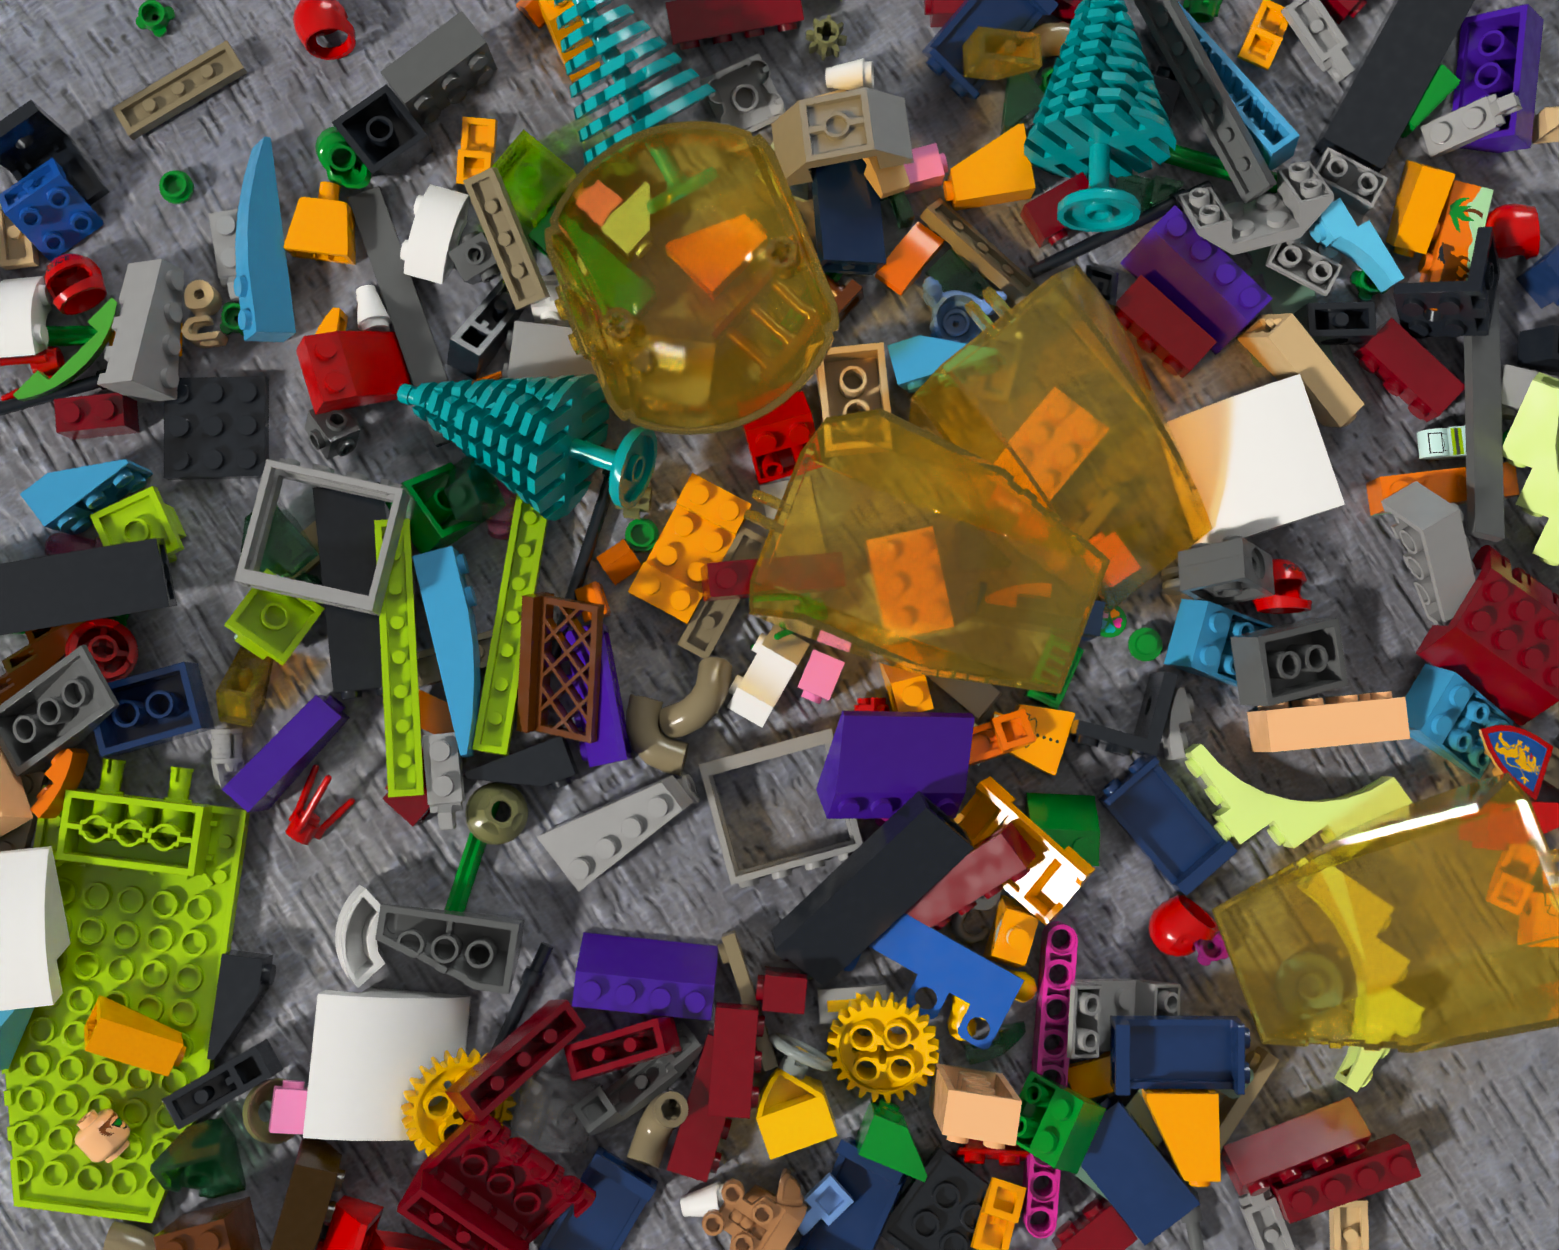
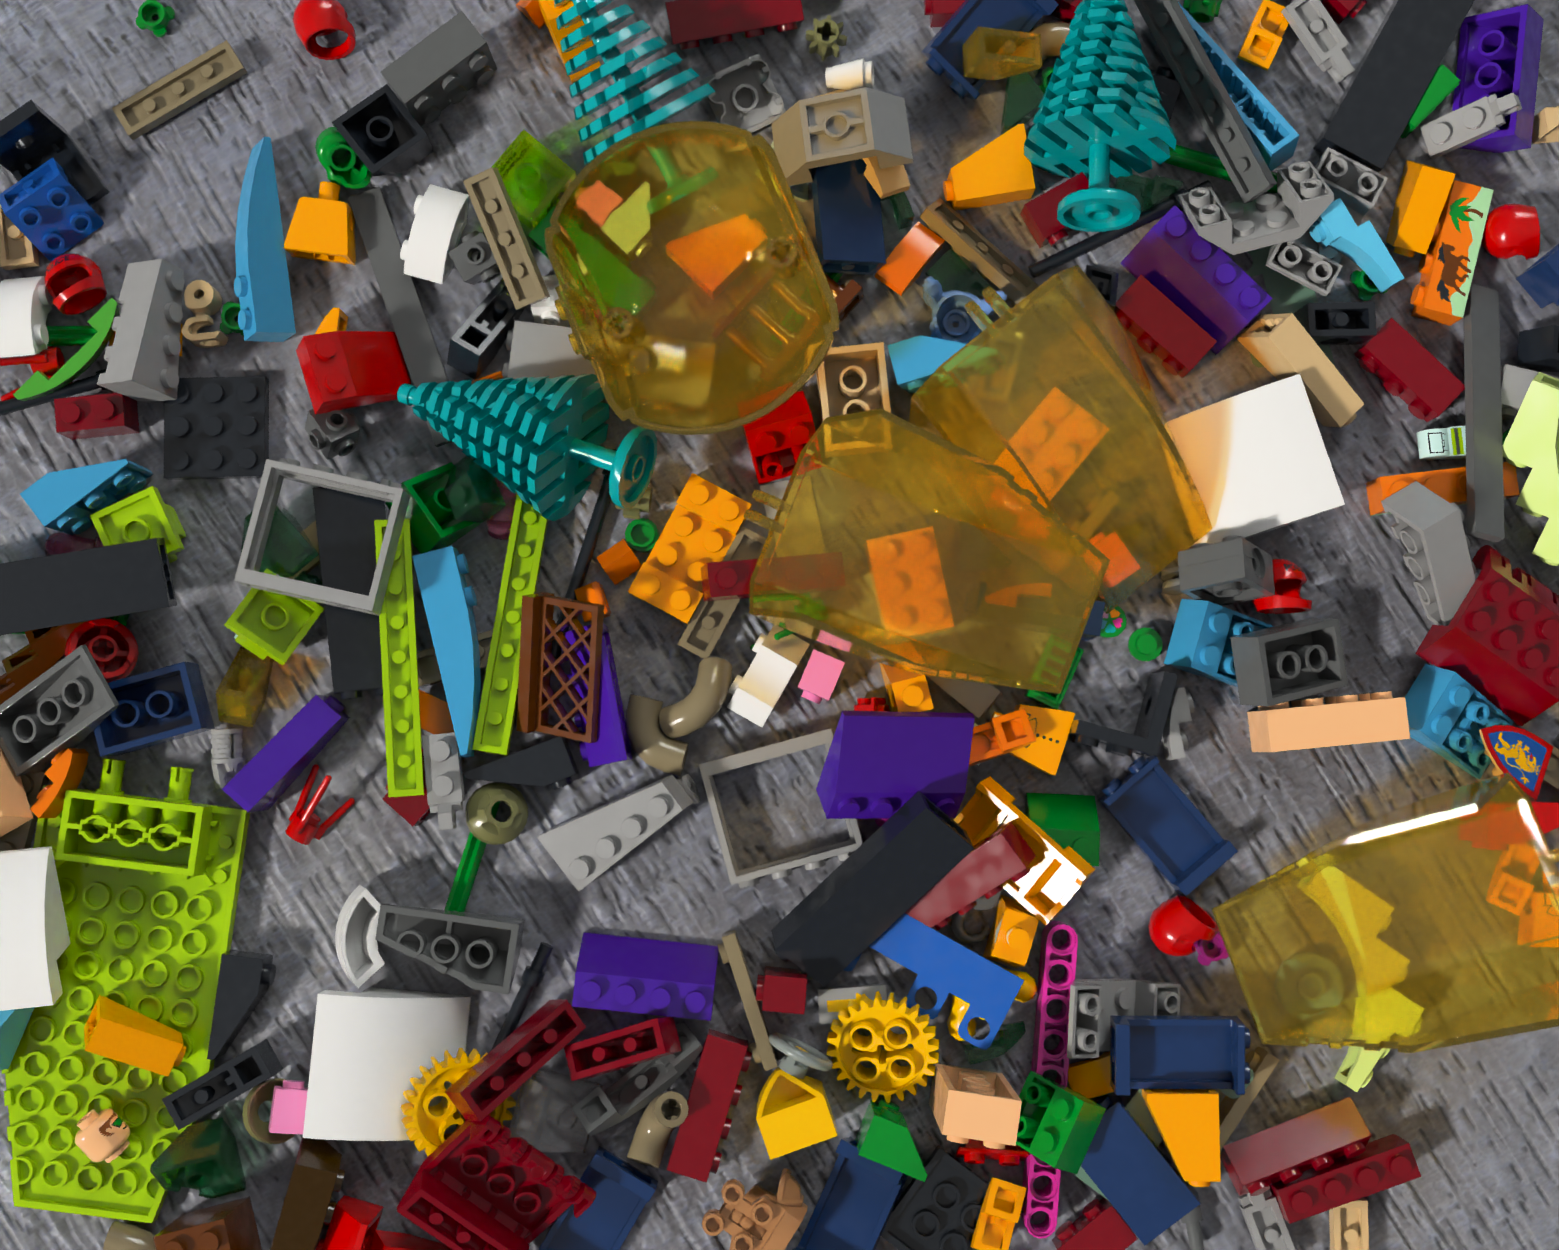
(176, 187): green plate -> none
(223, 233): light grey hinge -> none
(370, 310): white cone -> none
(477, 147): light orange slope -> none
(700, 1201): white cone -> none
(735, 1060): dark red brick -> none
(826, 1201): medium blue plate -> none
(927, 169): bright pink brick -> none
(1291, 822): yellowish green arch -> none
(1462, 306): black bracket -> none

